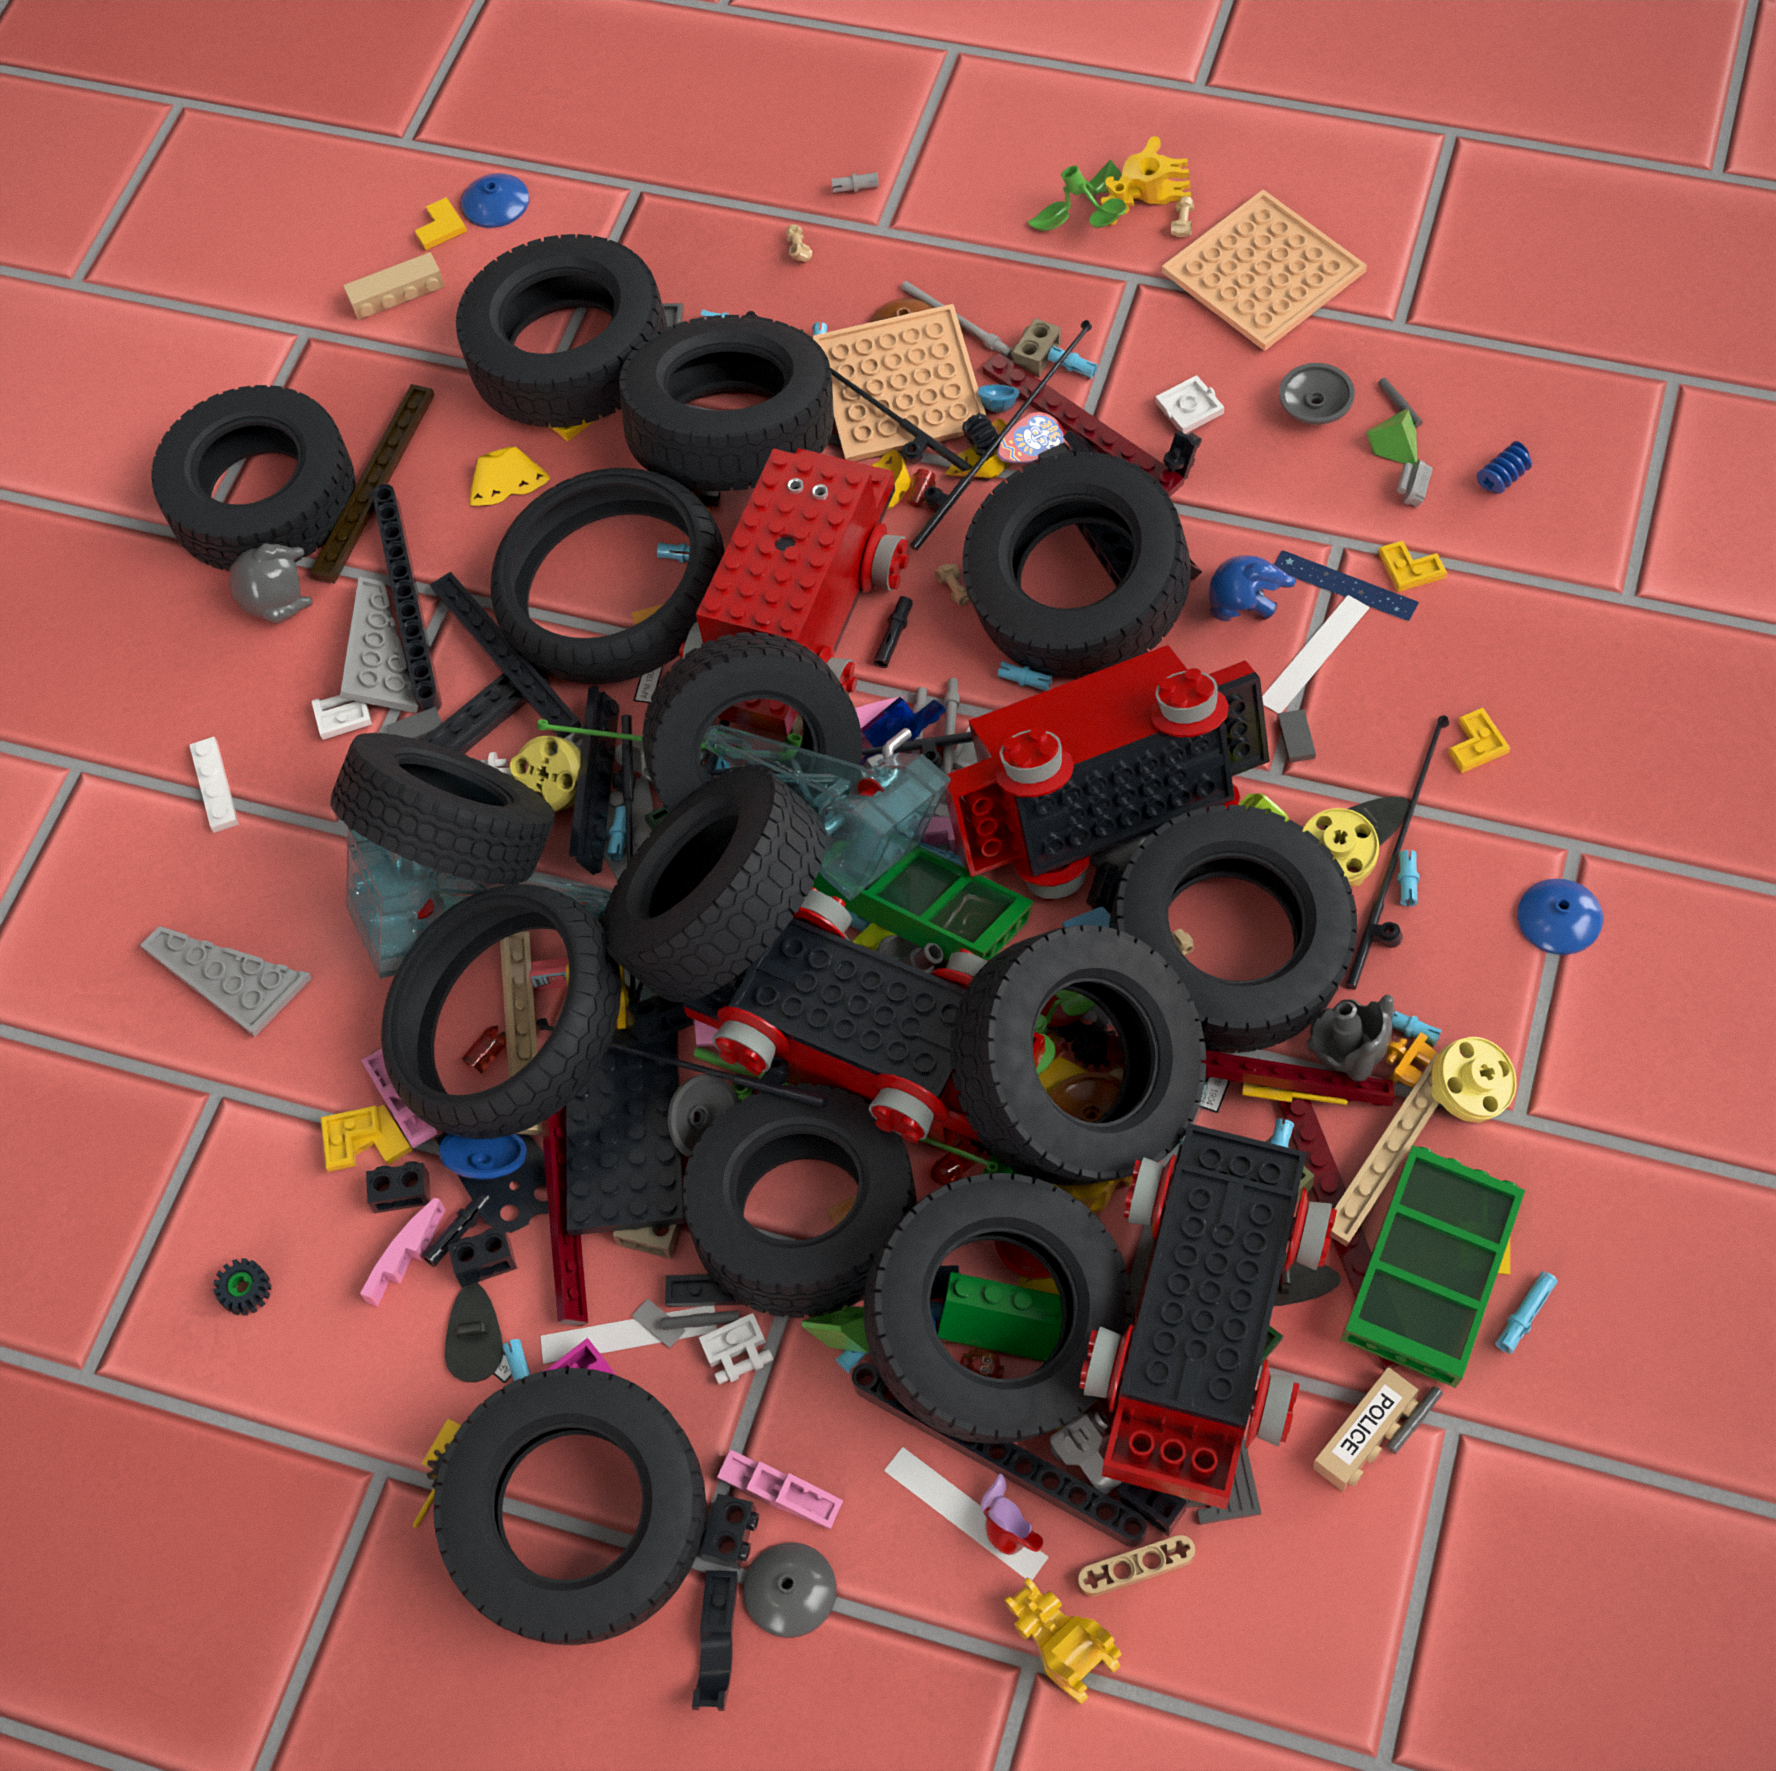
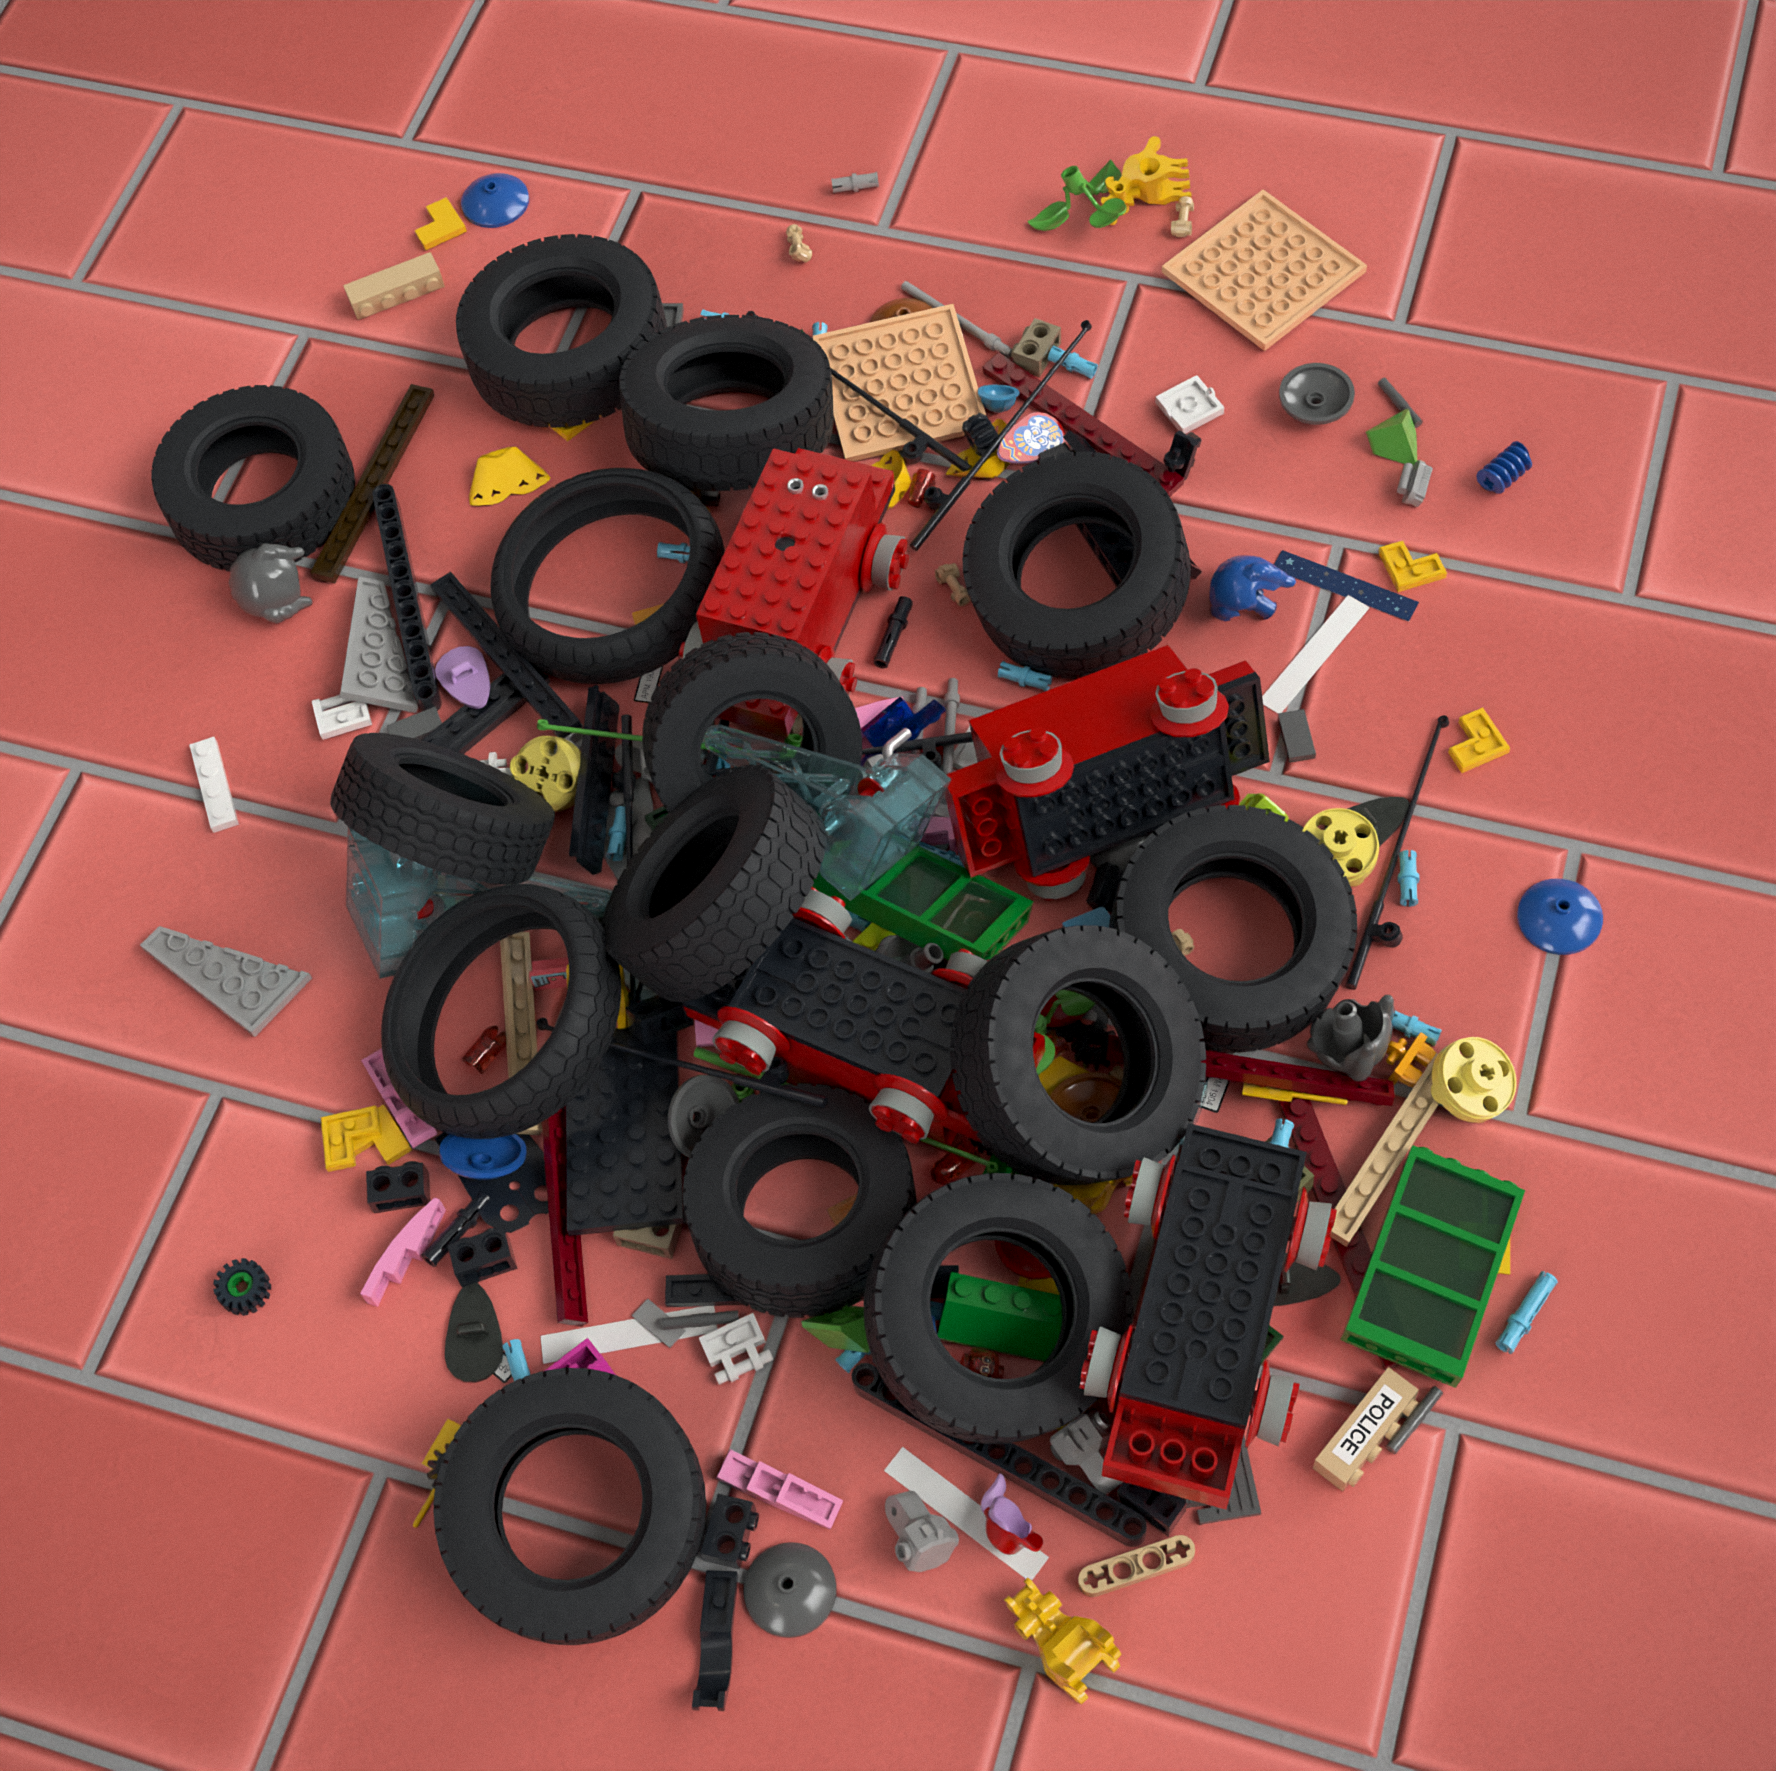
(465, 676): none -> lavender shield
(923, 1537): none -> light grey piece

